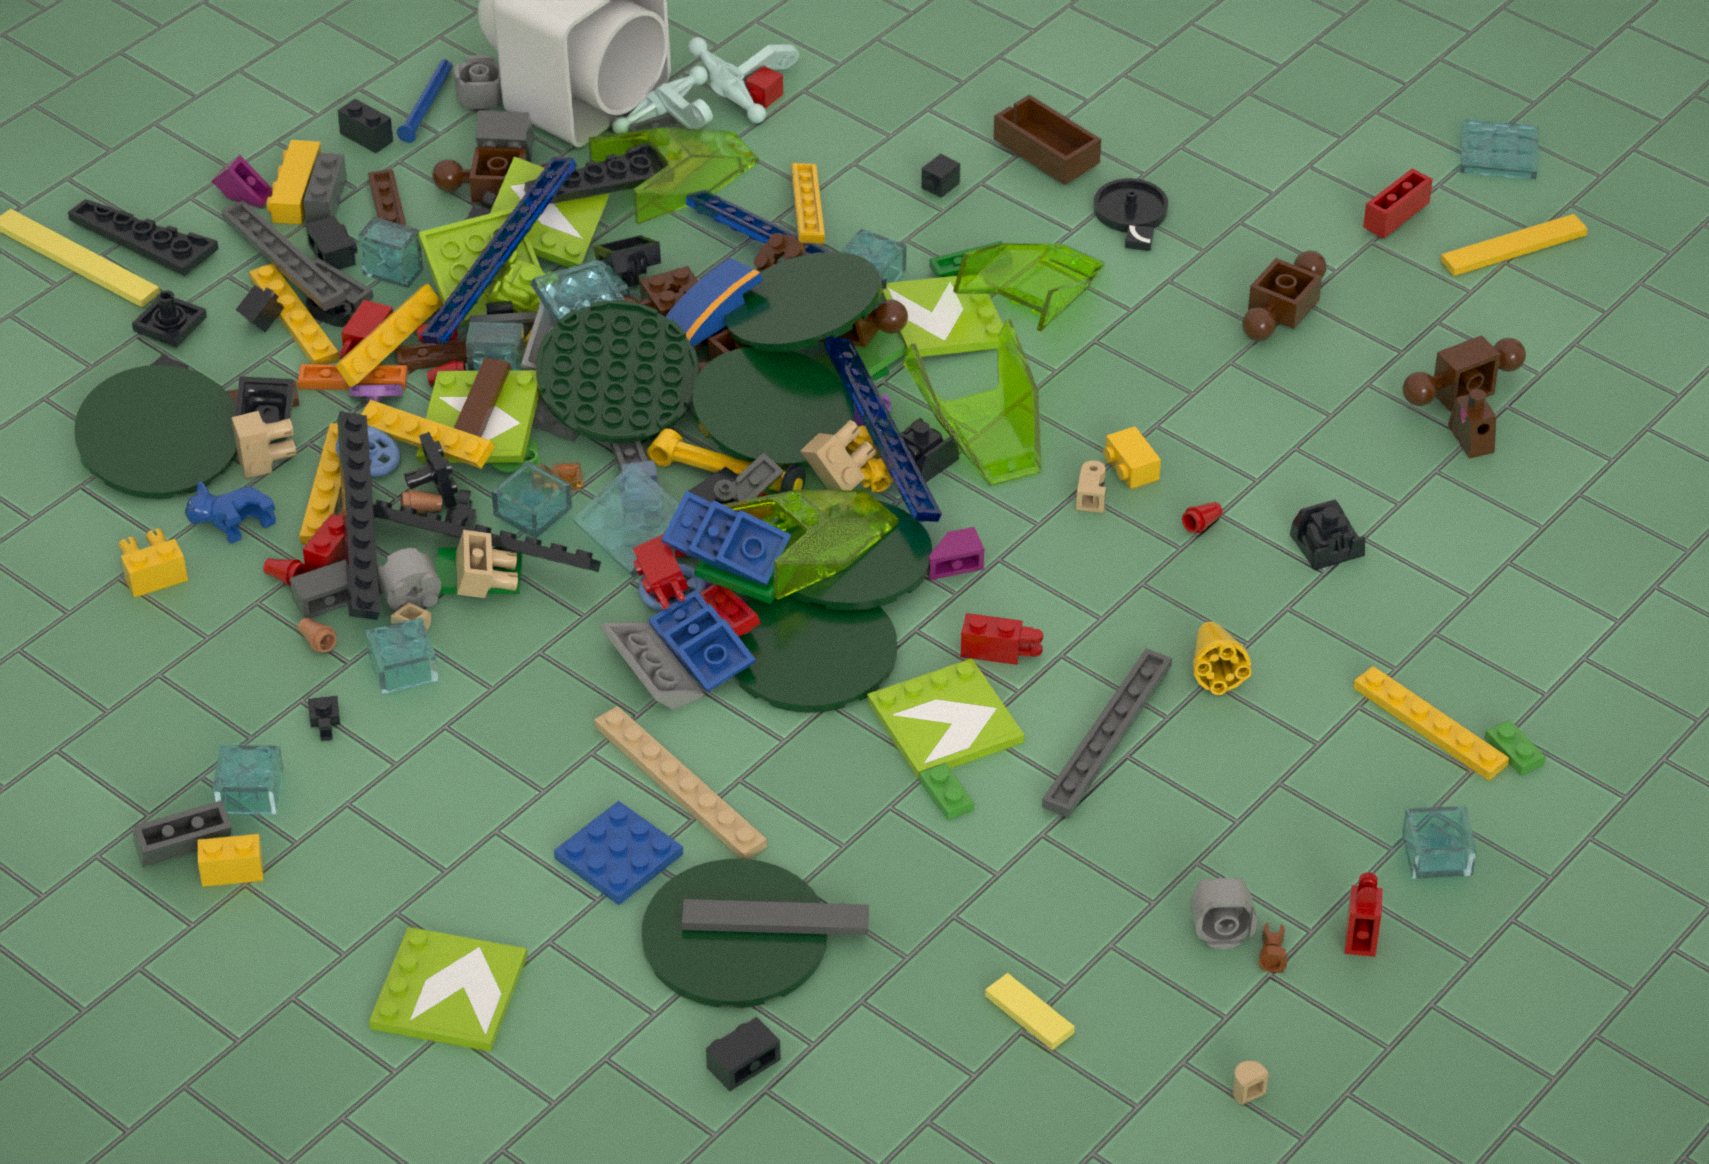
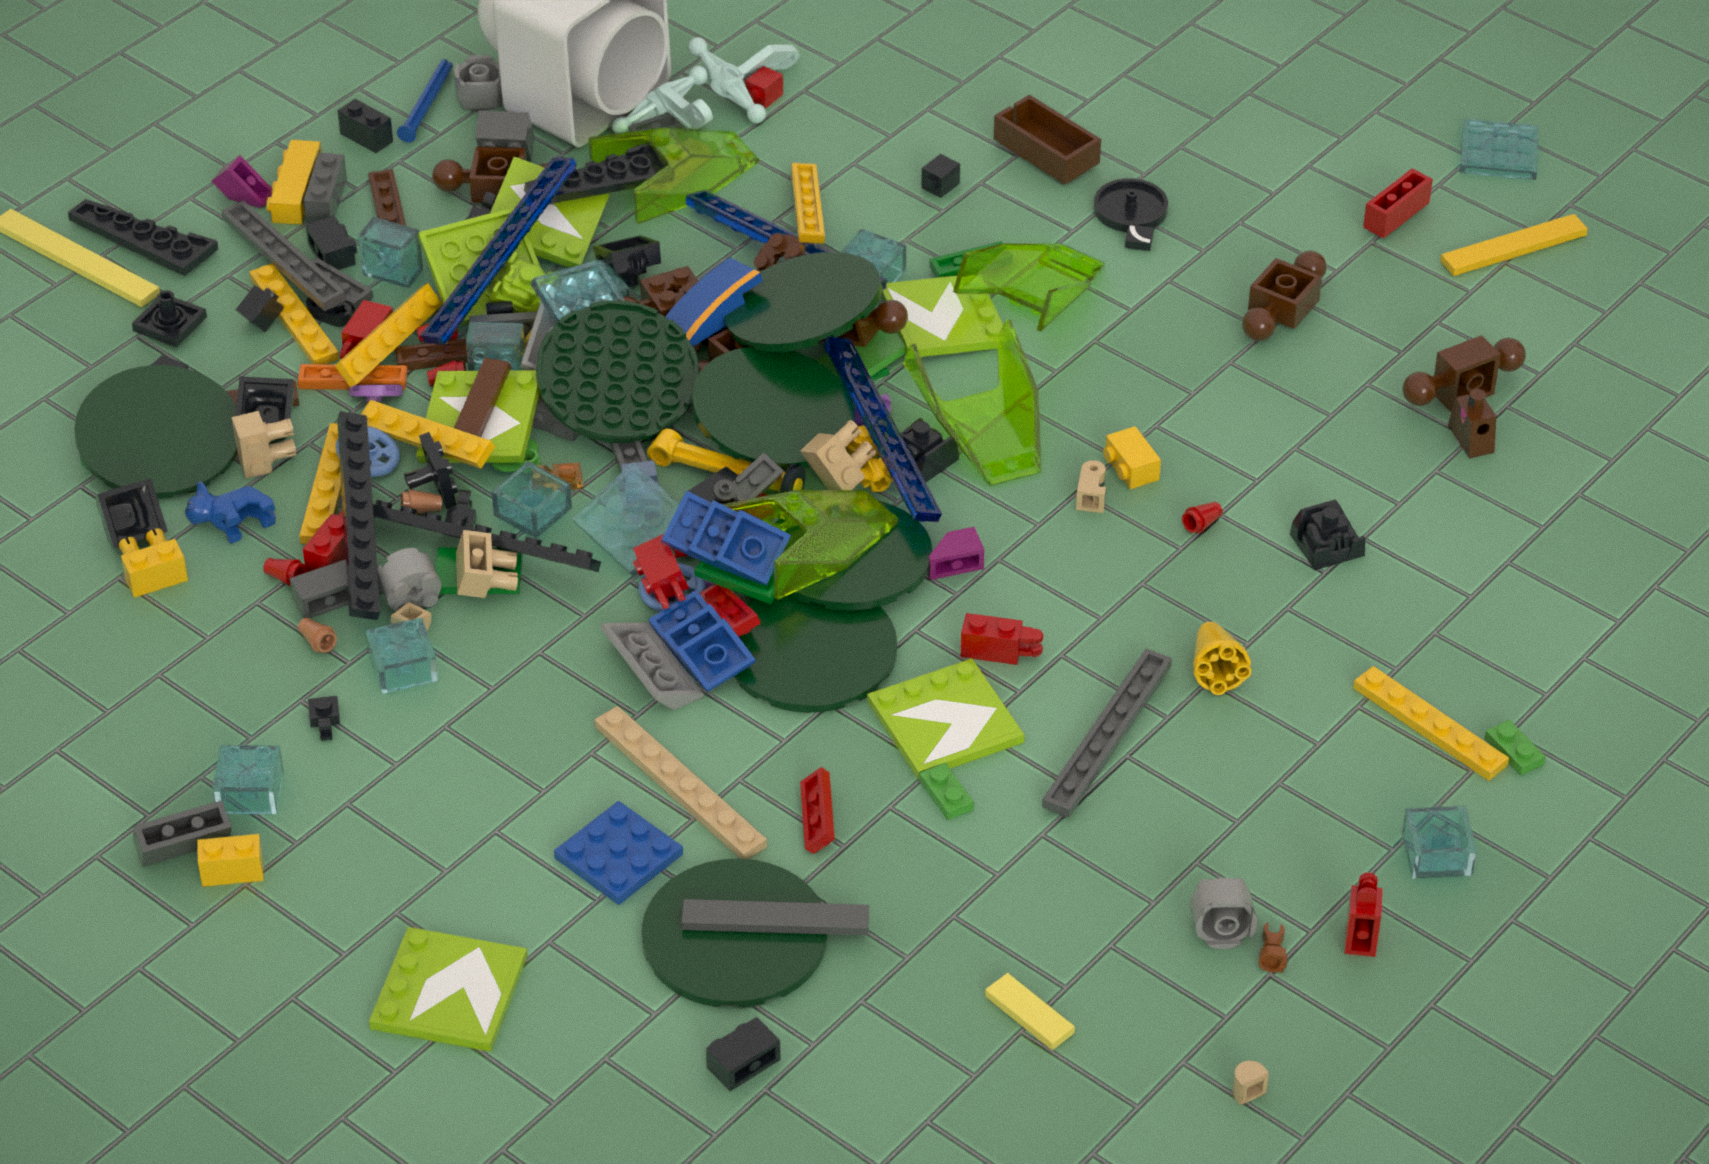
(130, 512): none -> black brick
(817, 810): none -> red plate

